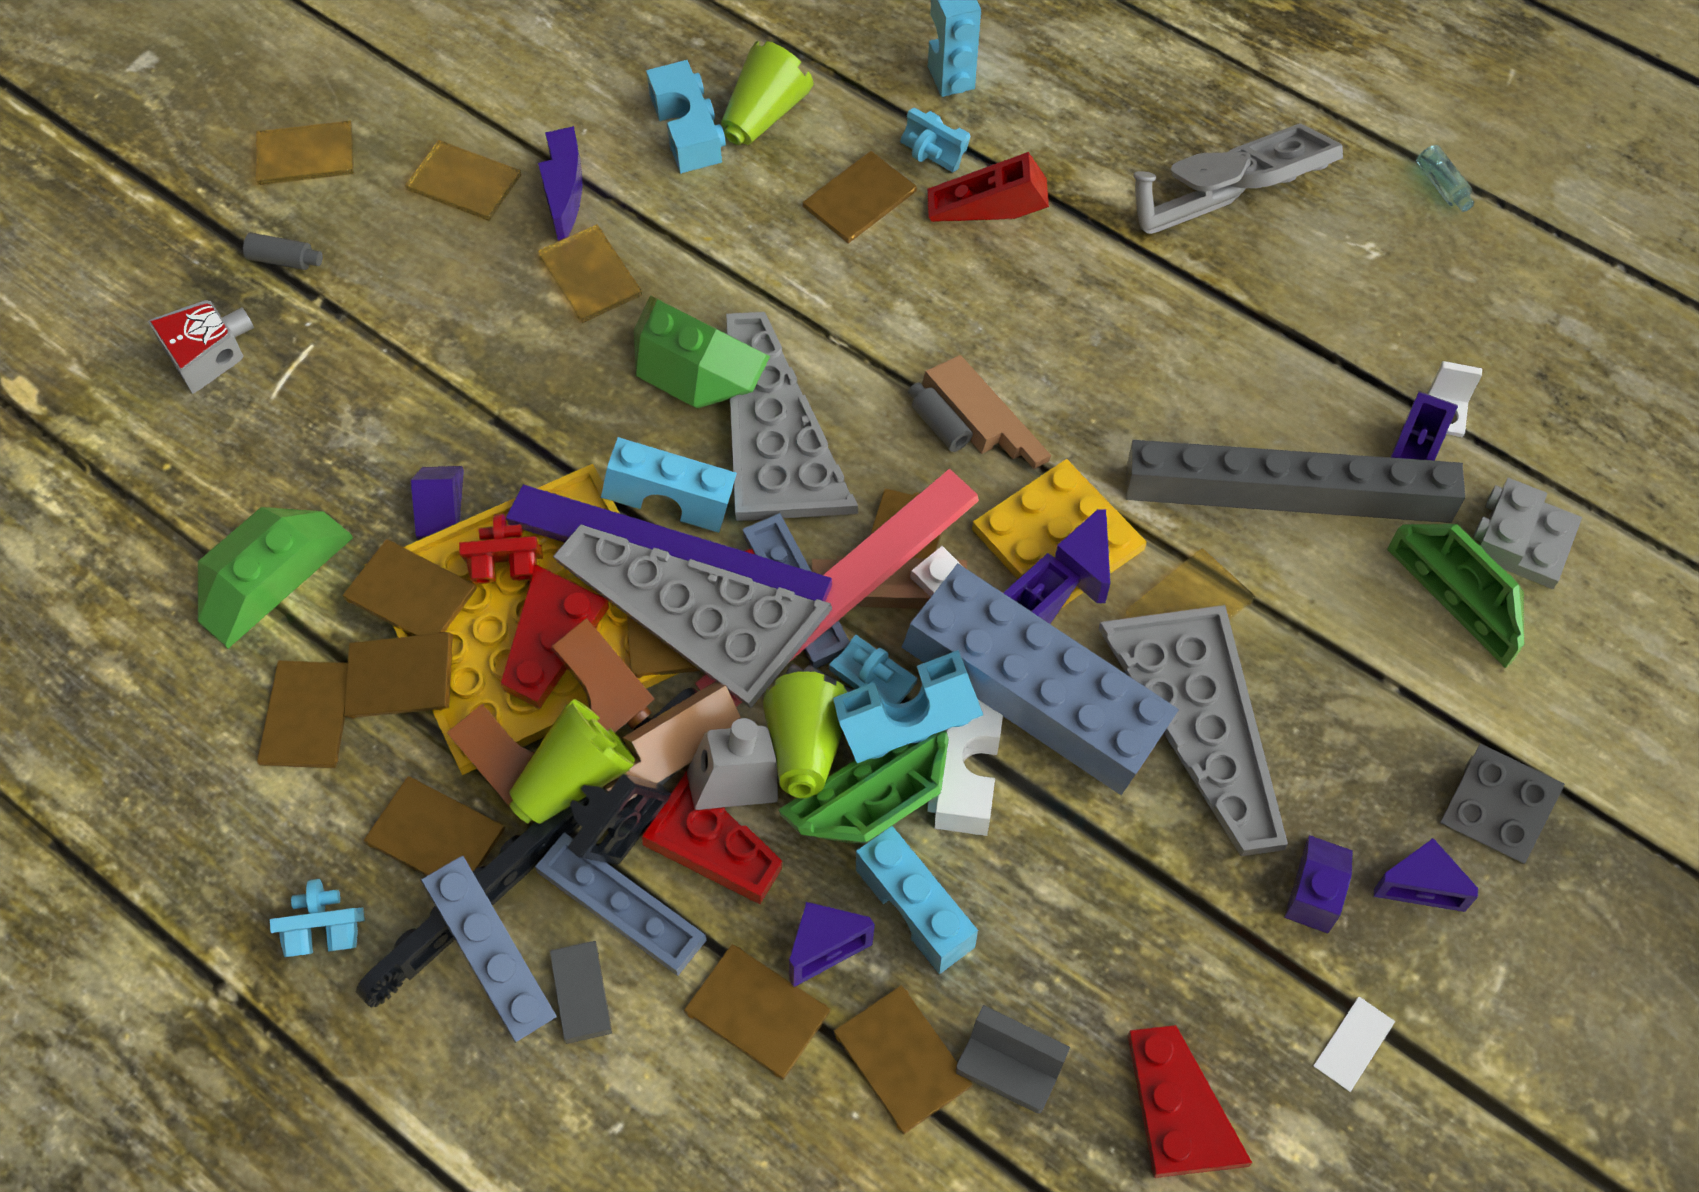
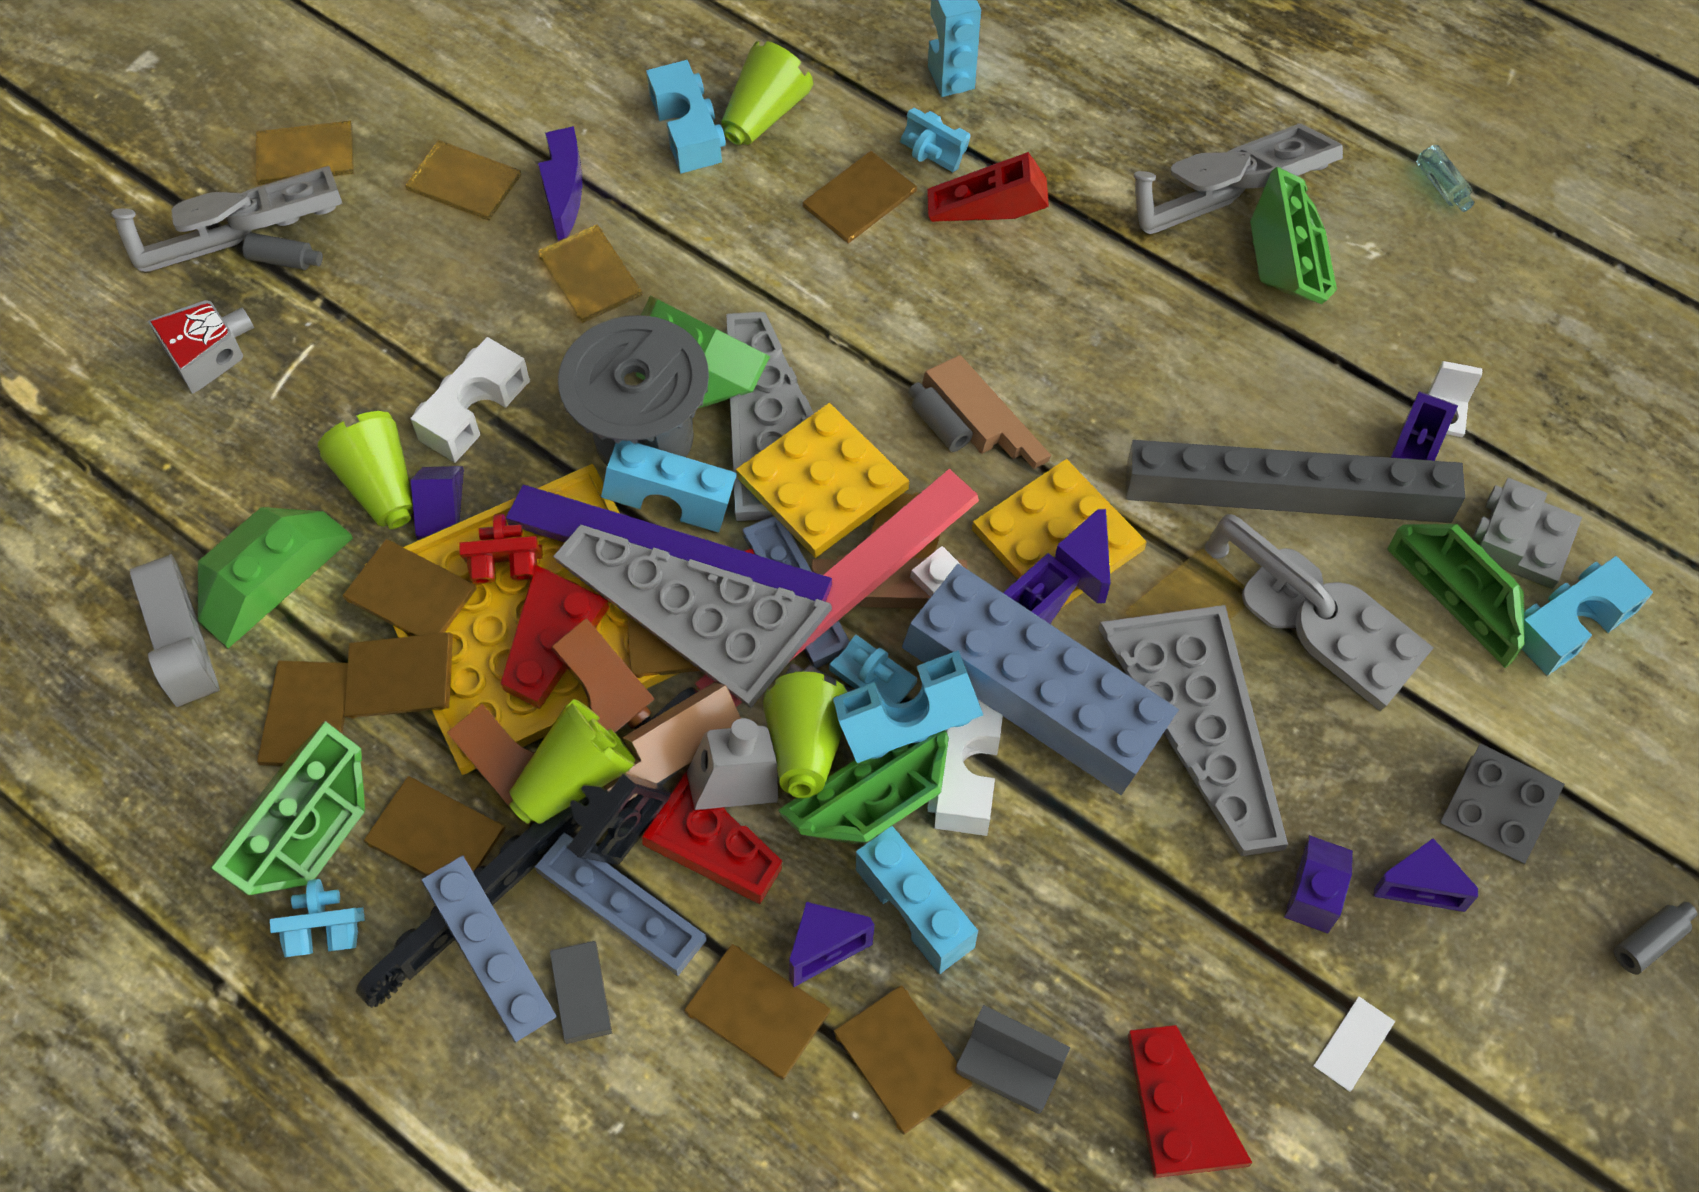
(179, 652): none -> light grey beam
(256, 208): none -> light grey plate
(297, 817): none -> bright green wedge
(371, 466): none -> lime cone
(486, 374): none -> white arch
(646, 413): none -> dark grey piece
(822, 479): none -> yellow plate
(1291, 240): none -> bright green wedge
(1359, 643): none -> light grey plate
(1604, 594): none -> medium azure arch
(1655, 937): none -> dark grey cylinder

